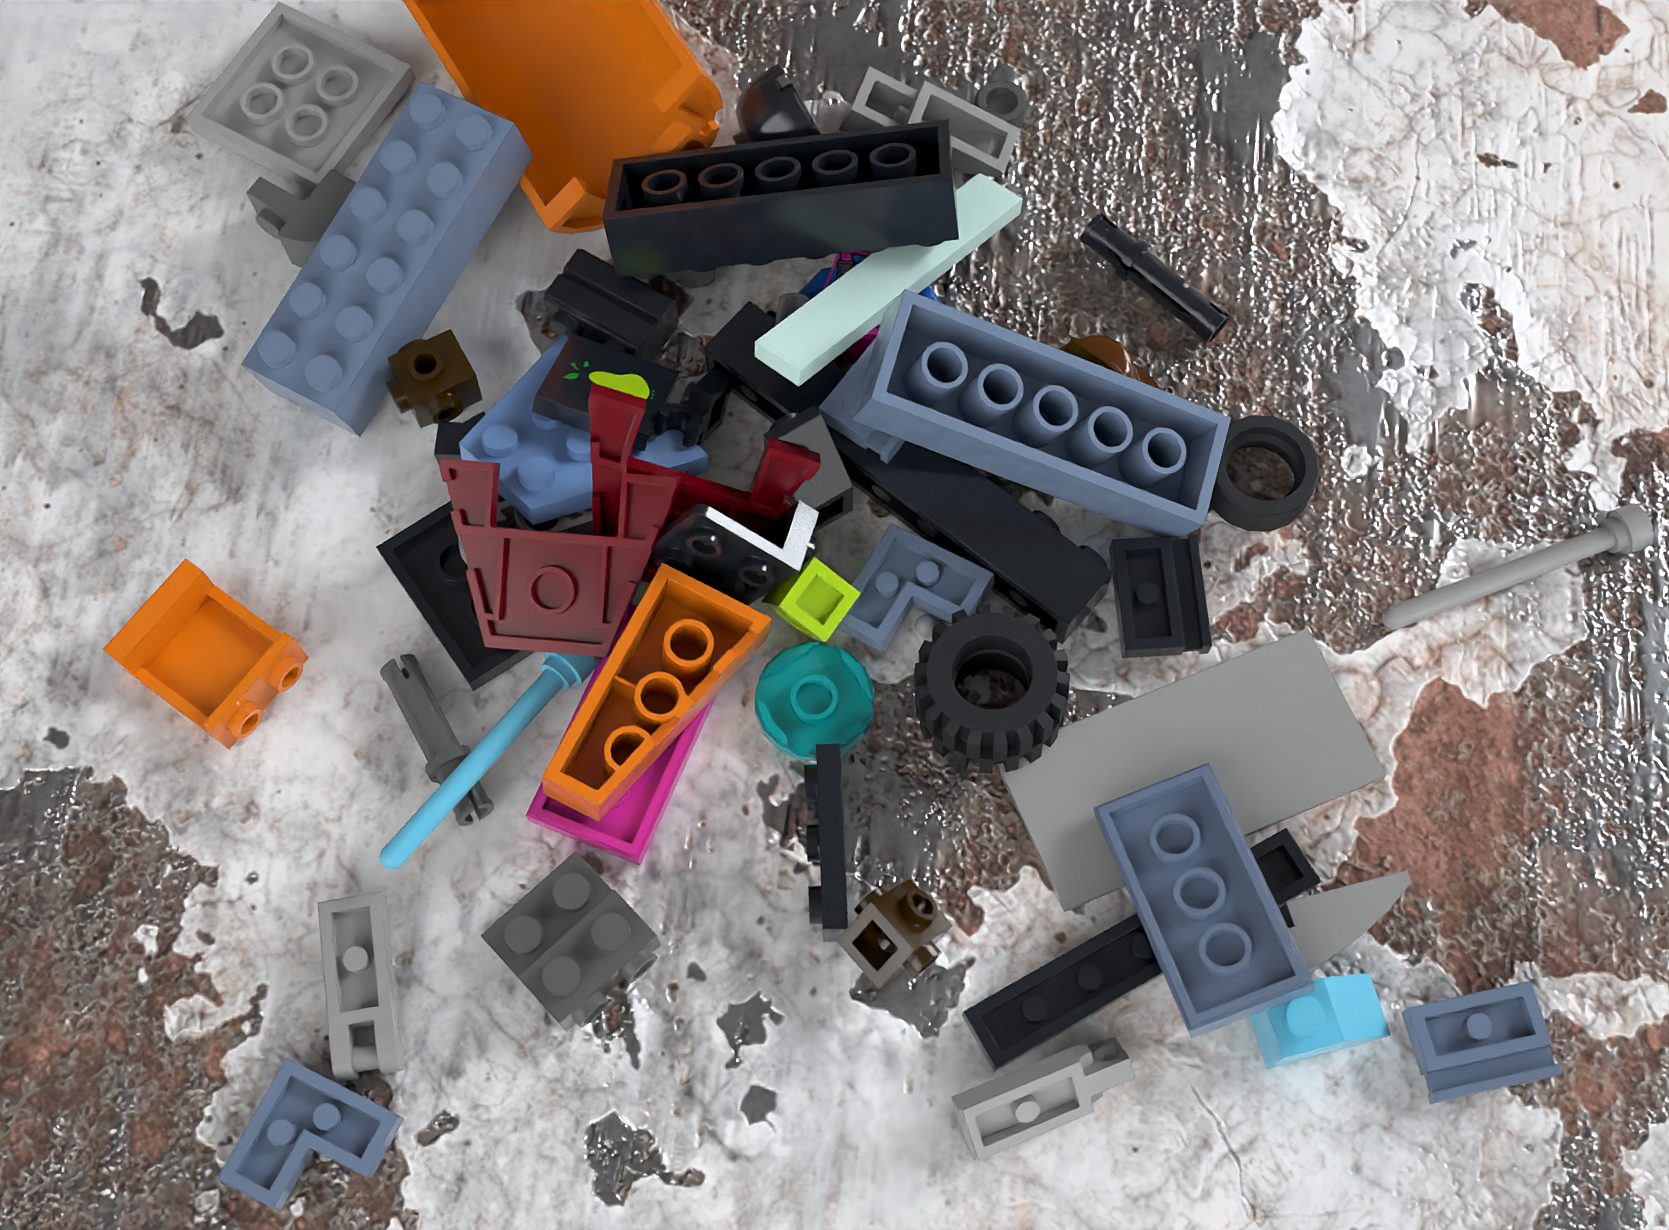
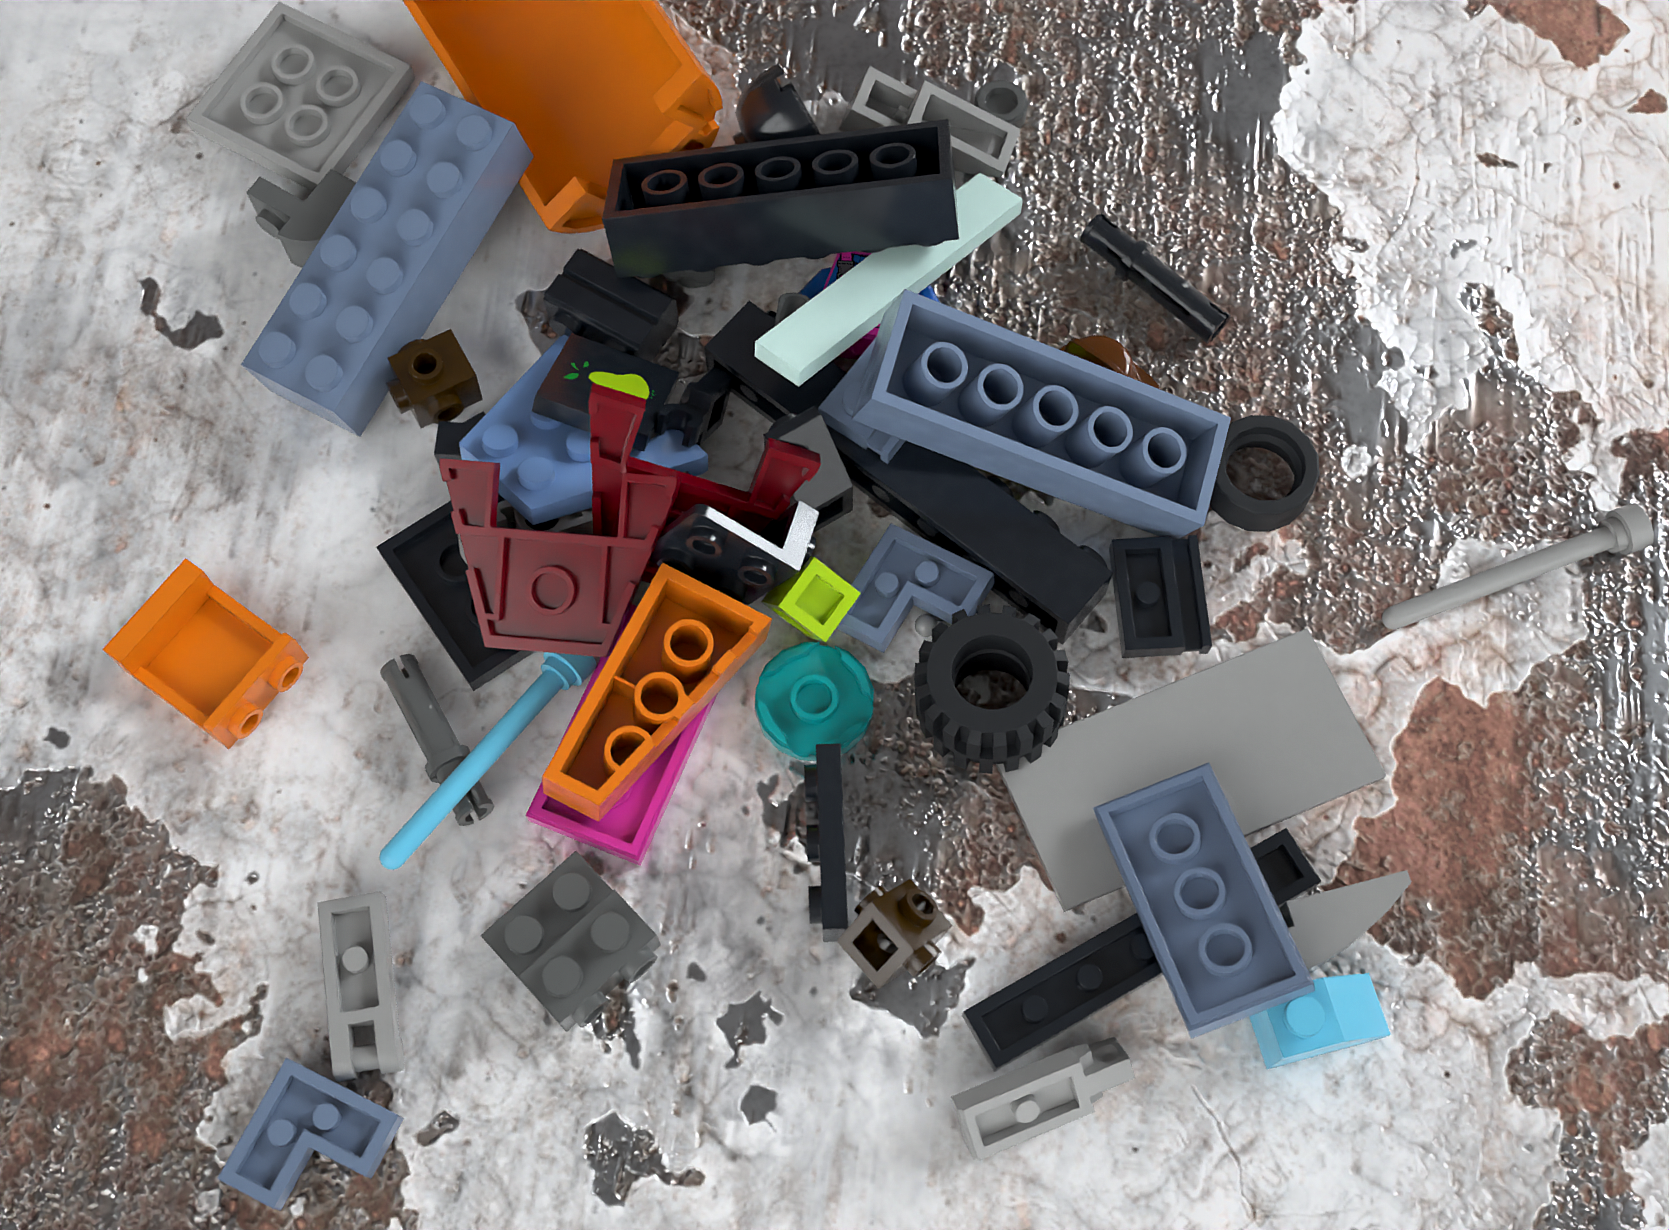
(1480, 1042): sand blue plate -> none

